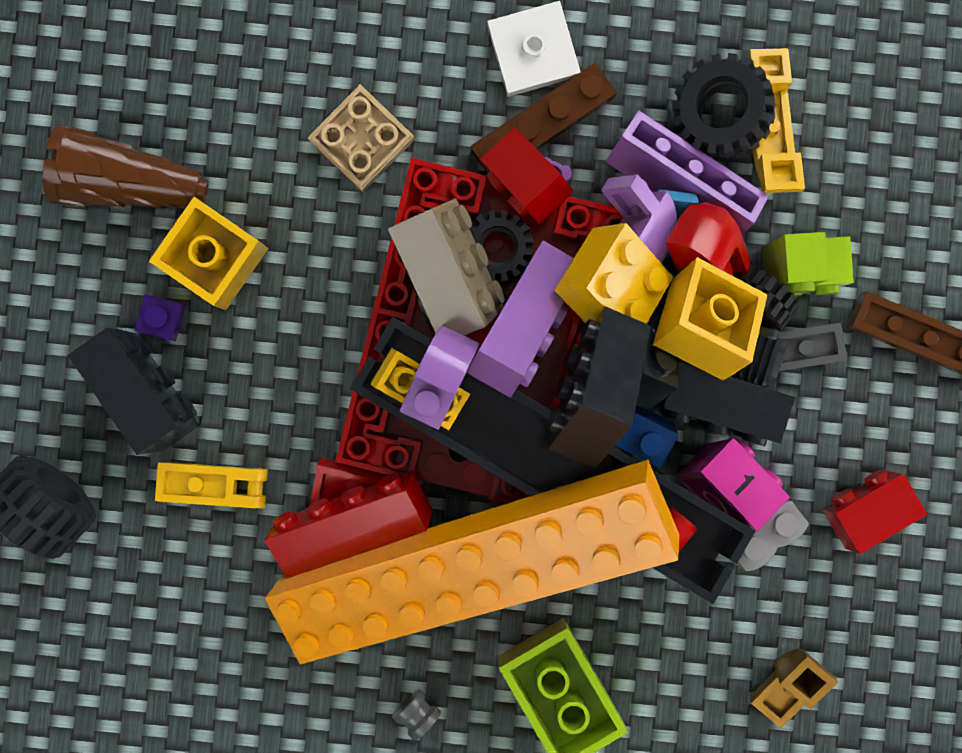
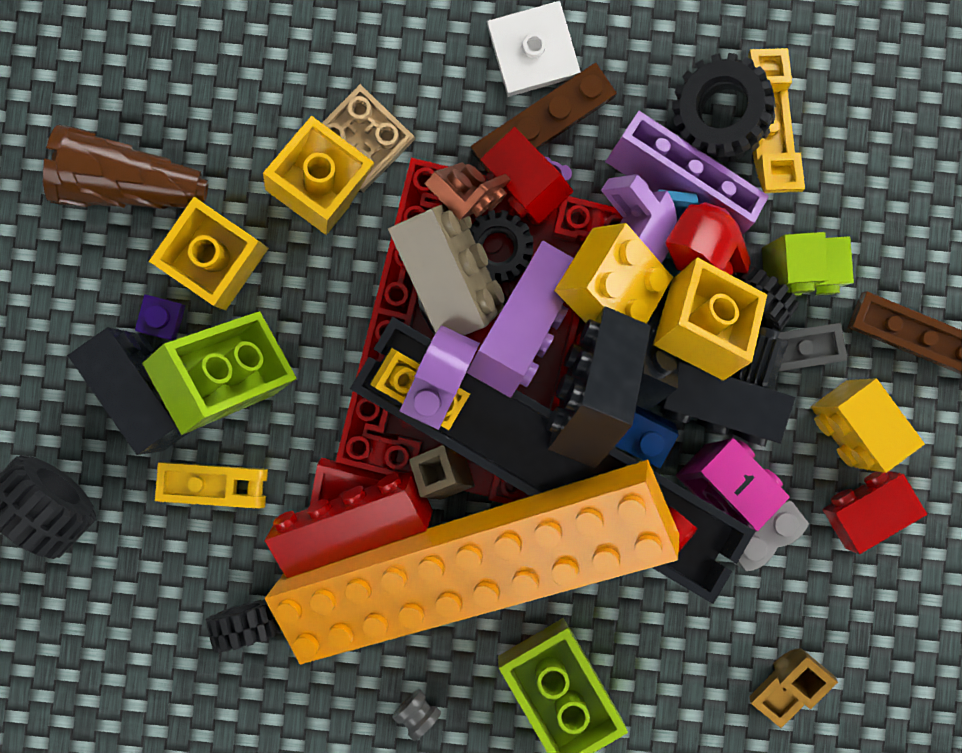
(218, 371): none -> lime brick
(241, 626): none -> black tyre
(317, 175): none -> yellow slope
(441, 473): none -> dark tan brick
(463, 189): none -> copper bracket
(866, 425): none -> yellow brick

